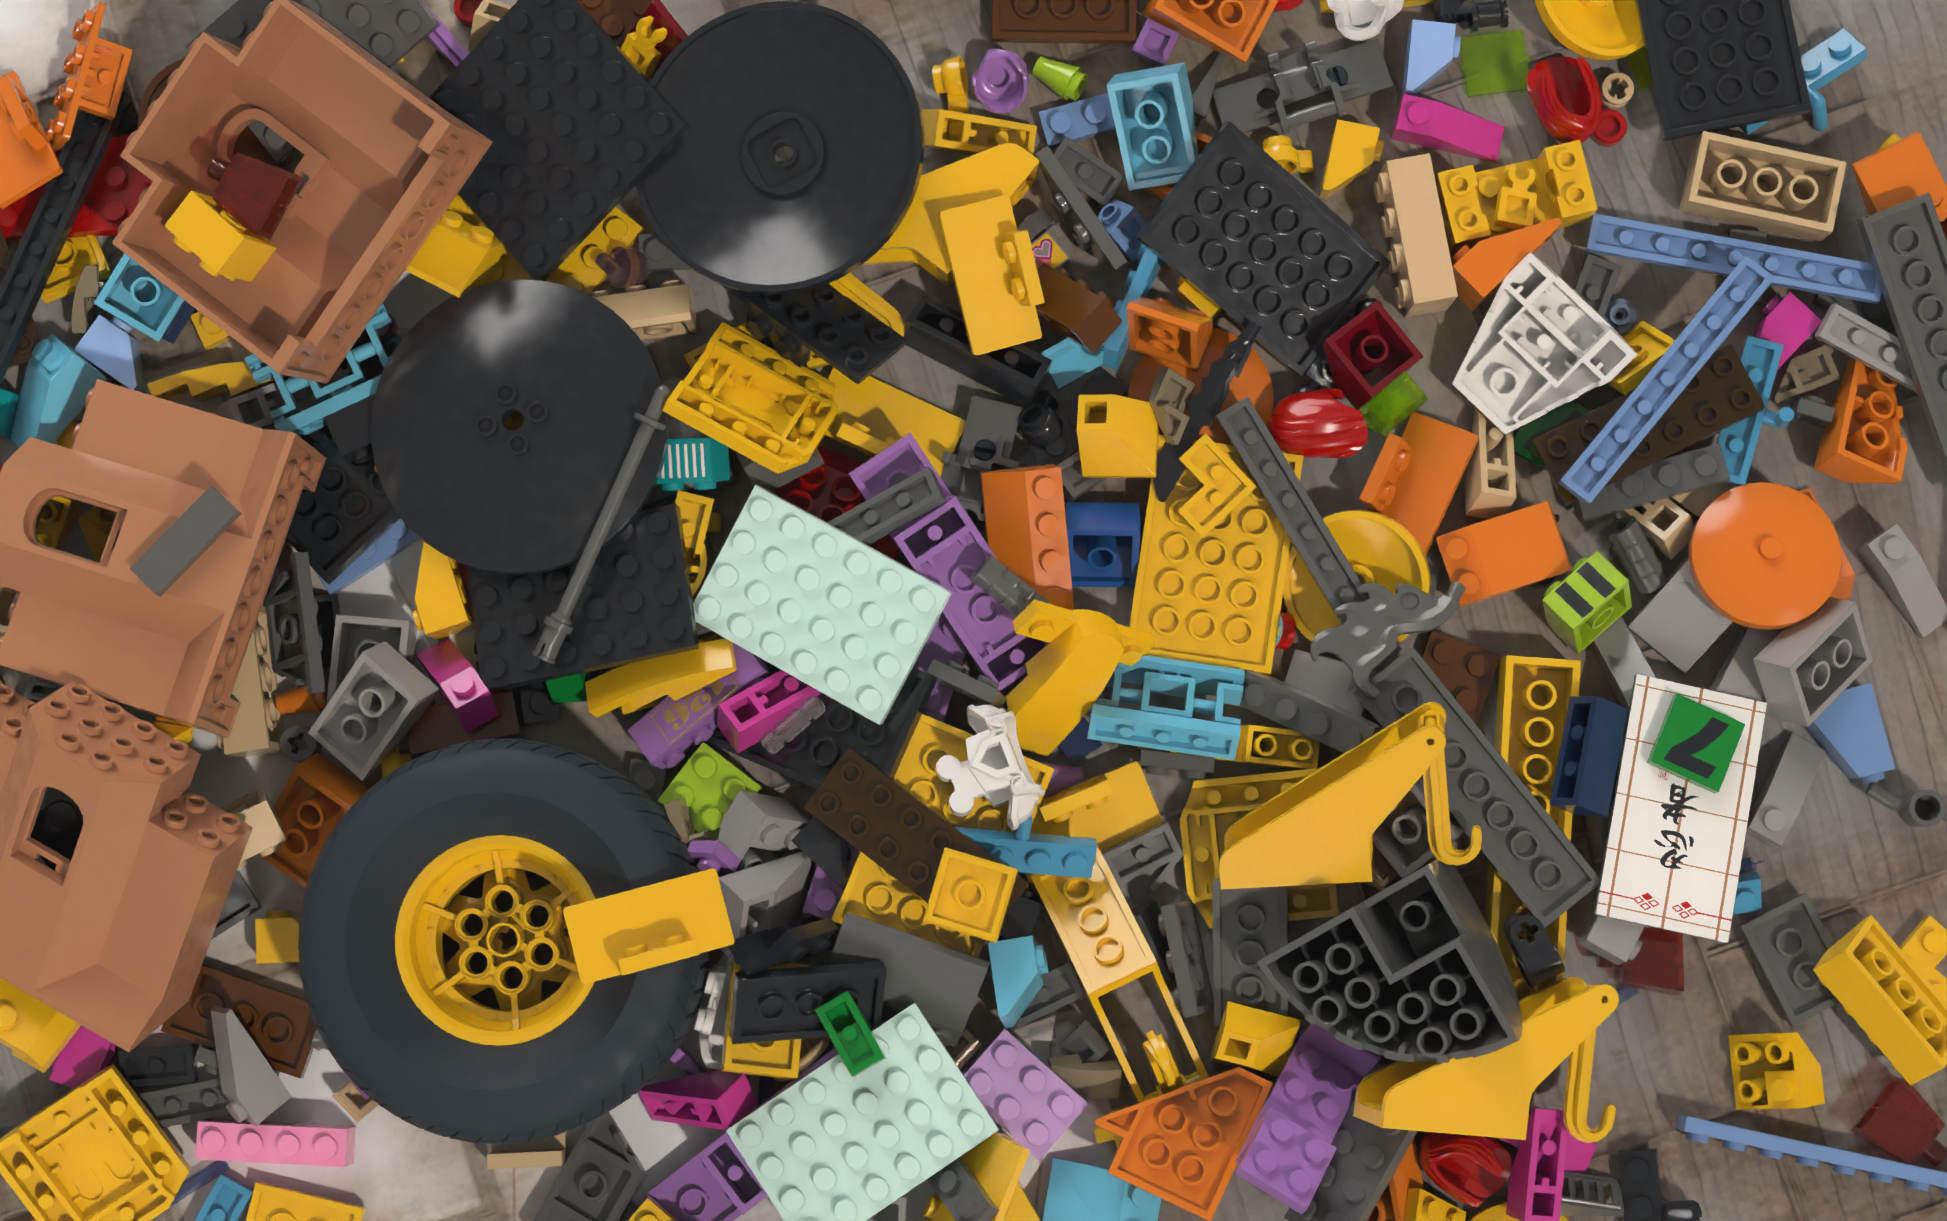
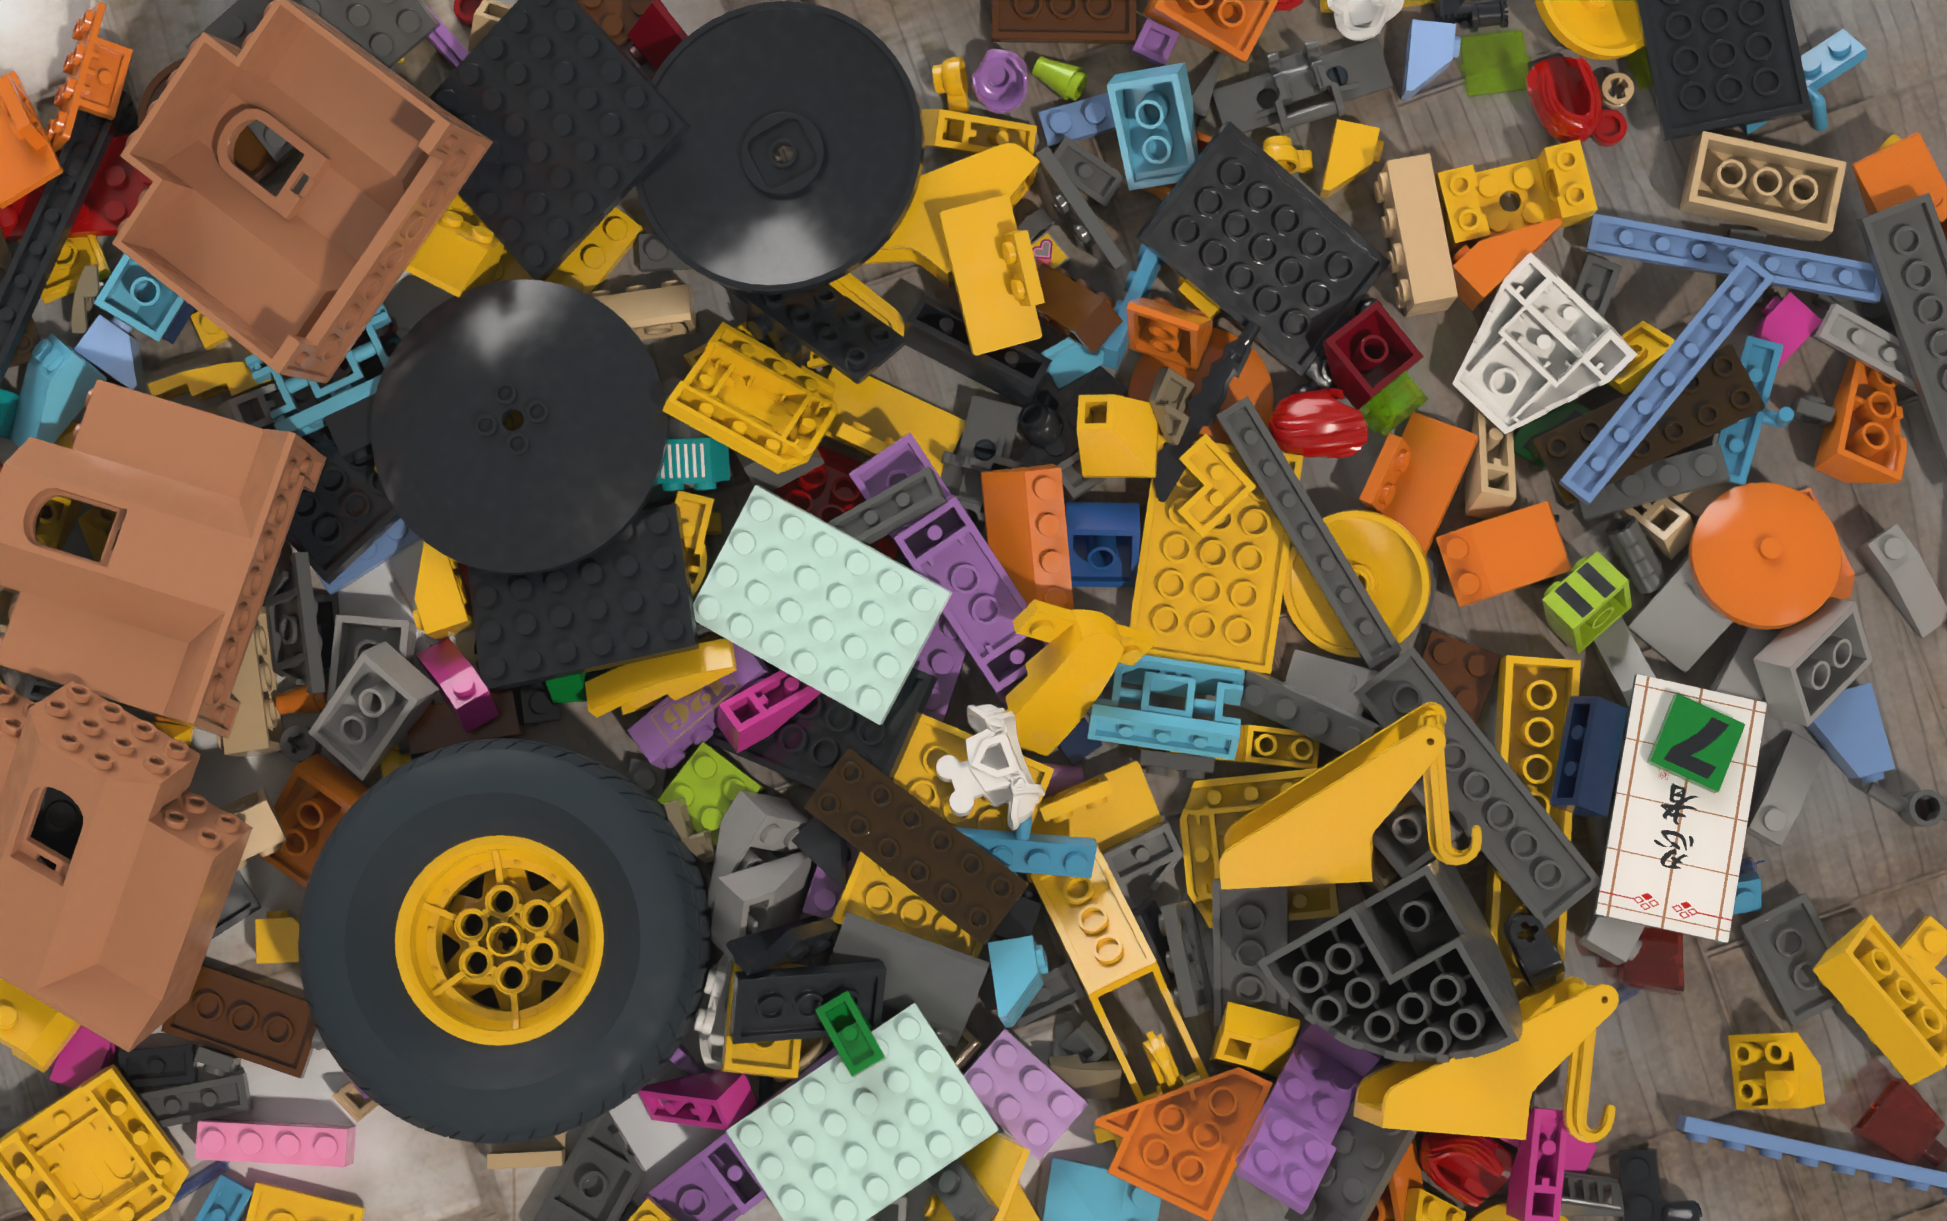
(185, 541): dark grey tile -> none
(218, 239): yellow brick -> none
(244, 1072): light grey slope -> none
(253, 191): clear red torso -> none
(559, 622): dark grey bar -> none
(624, 266): piece -> none
(641, 46): yellow plate -> none
(648, 926): yellow bracket -> none
(714, 855): medium lavender plate -> none
(792, 724): clear axle -> none
(954, 677): dark grey plate -> none
(970, 895): yellow tile -> none
(1004, 586): dark grey axle -> none
(1123, 225): medium blue bracket -> none
(1286, 631): red tile -> none
(1376, 623): dark grey piece -> none
(1446, 129): dark pink slope -> none
(1514, 203): yellow plate -> none
(1628, 315): sand blue plate -> none
(1807, 373): dark tan slope -> none

